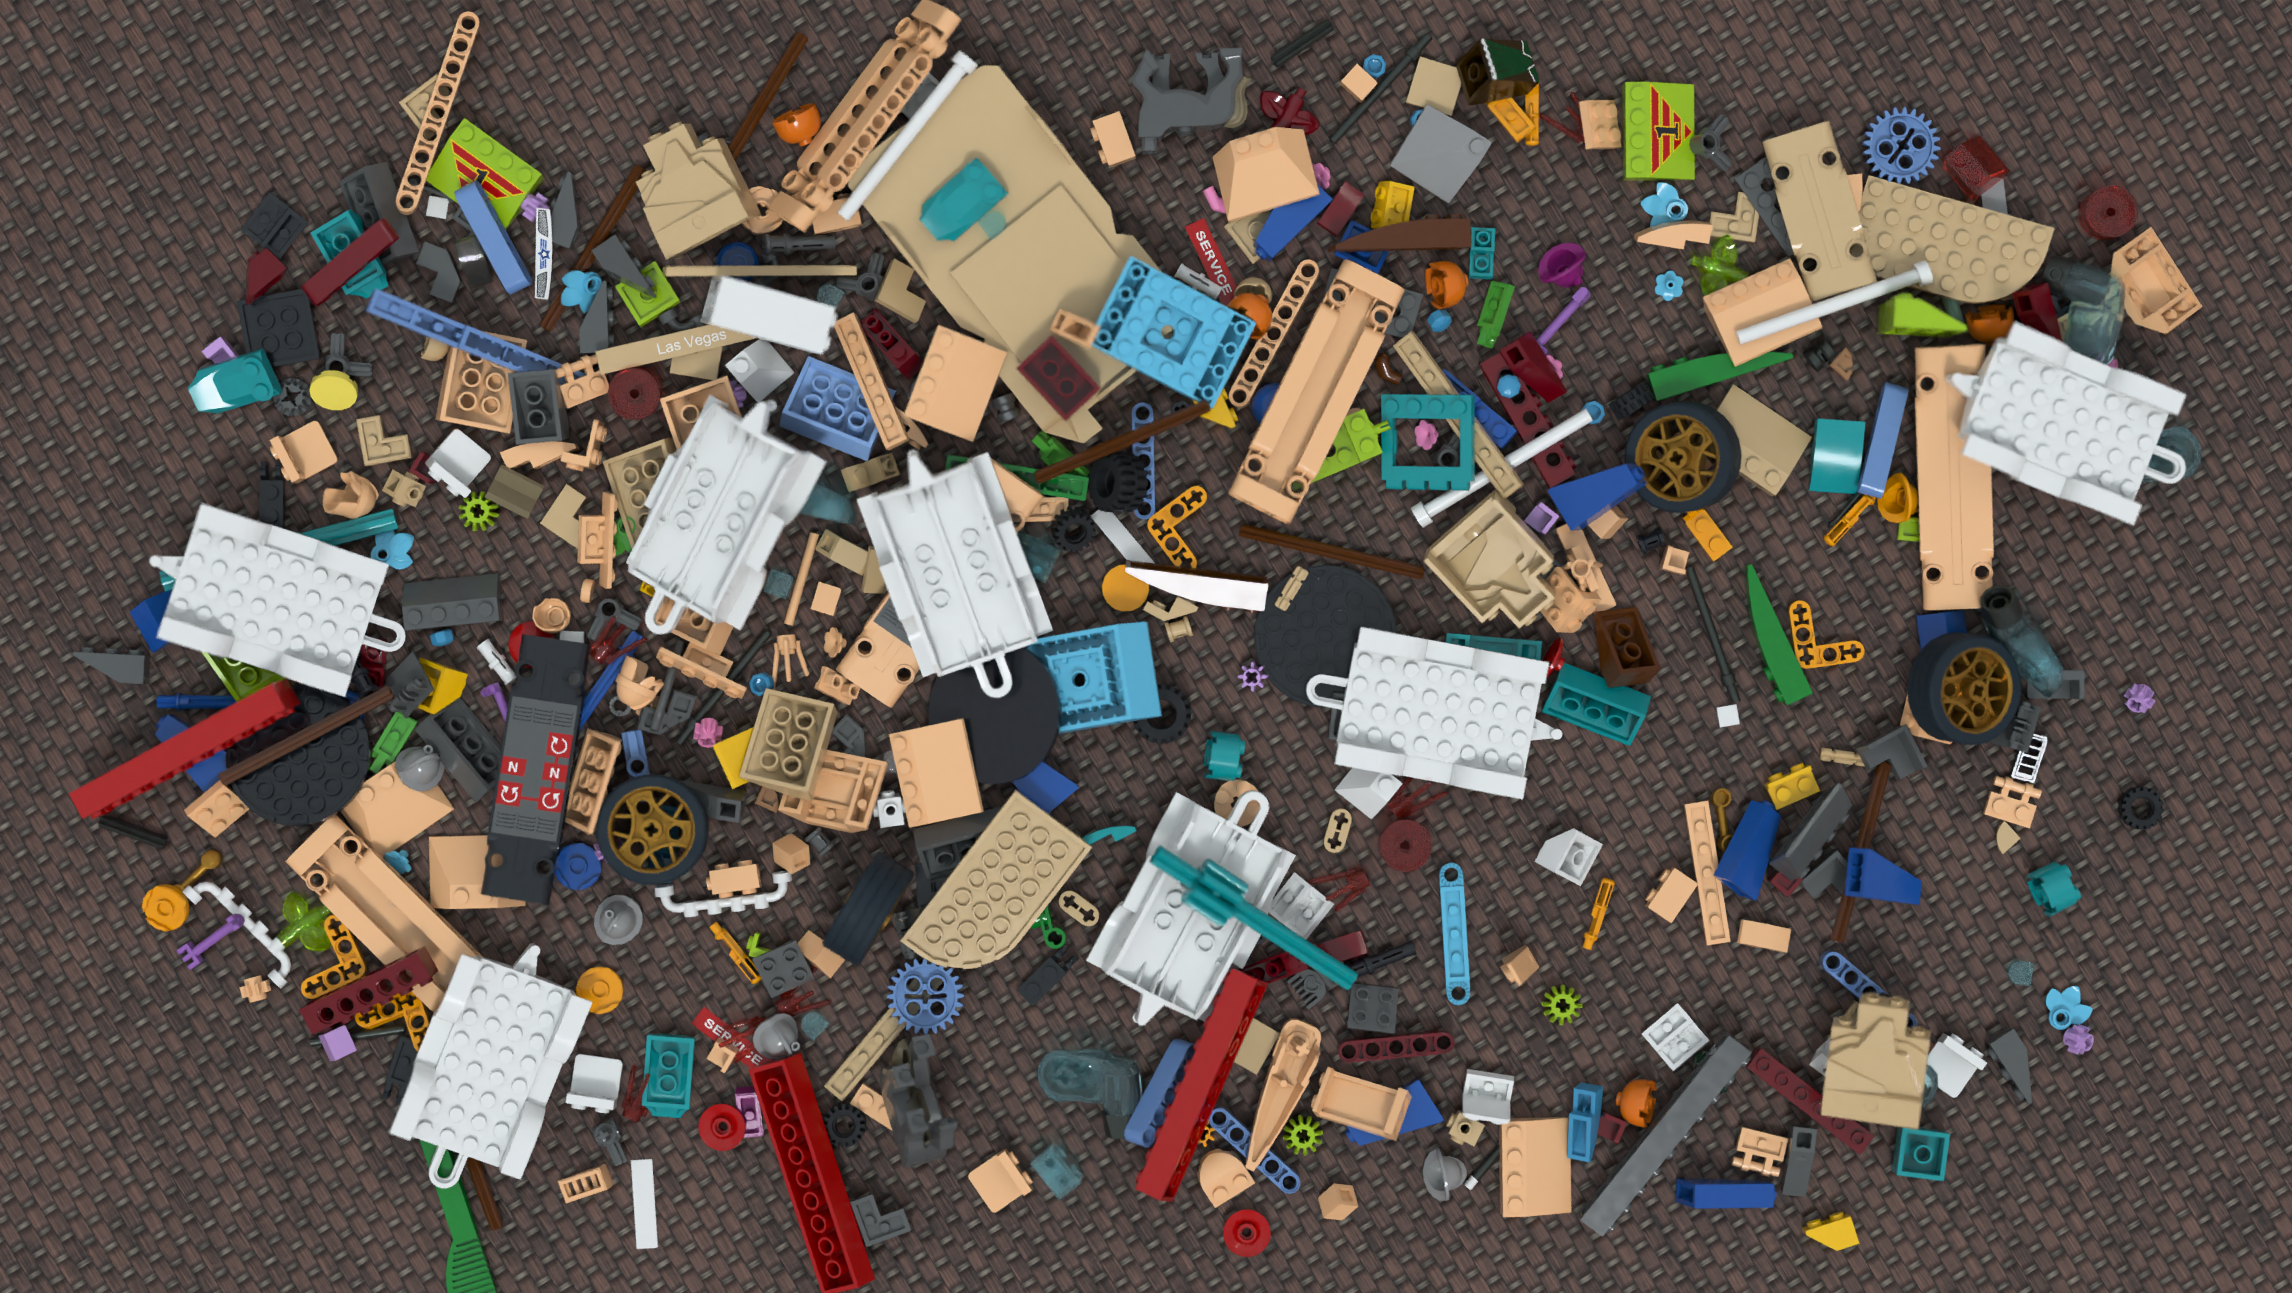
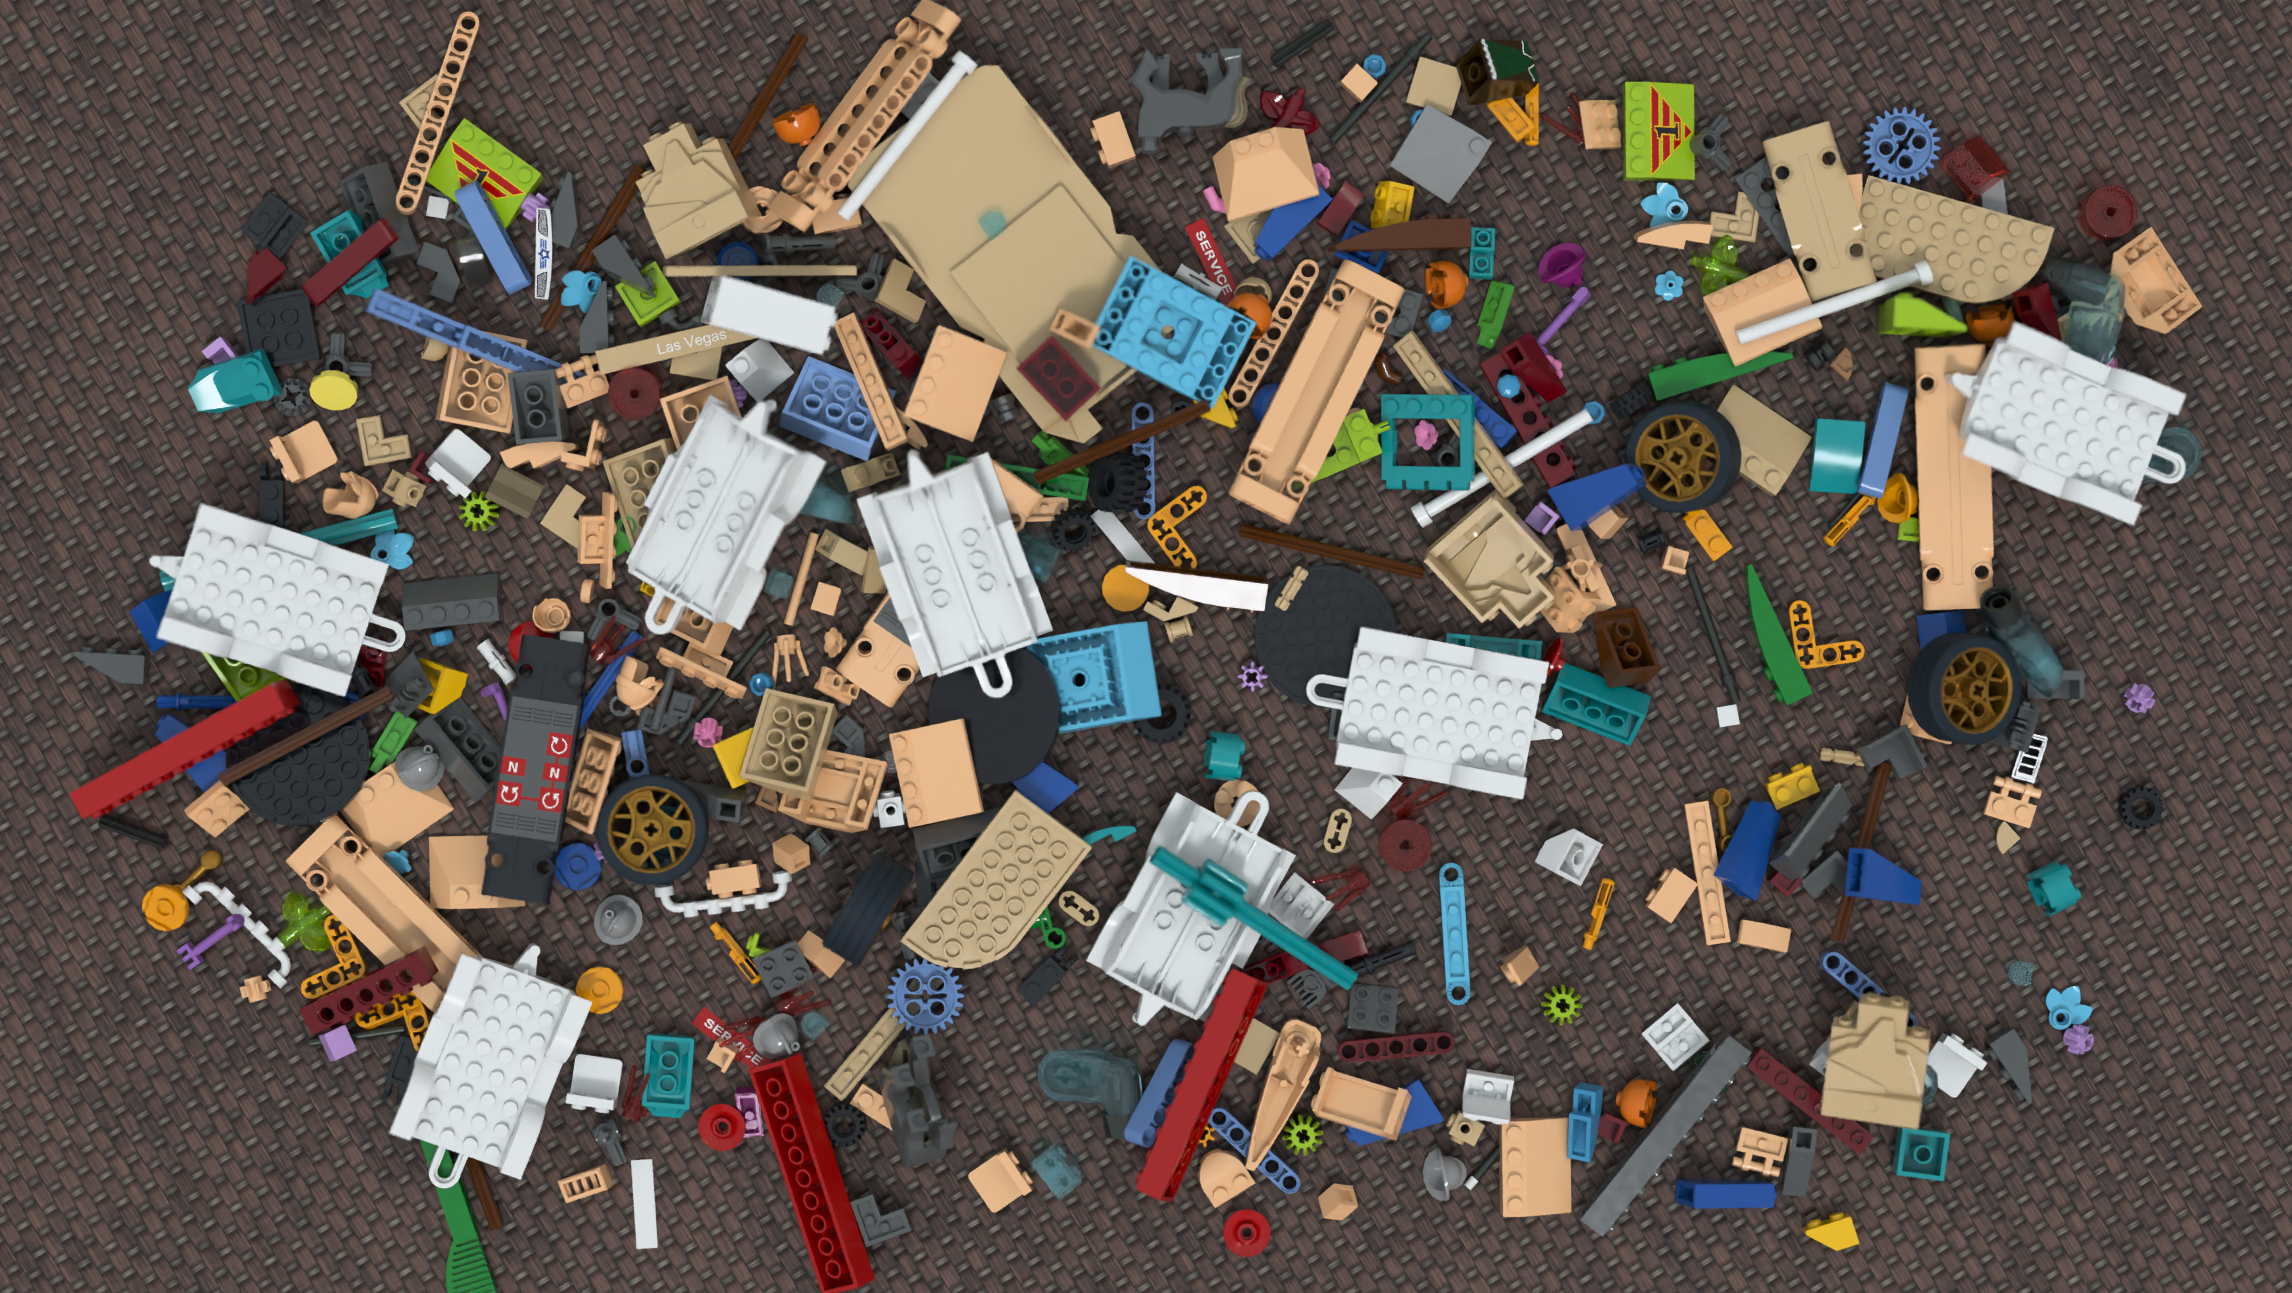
(961, 202): teal slope -> none

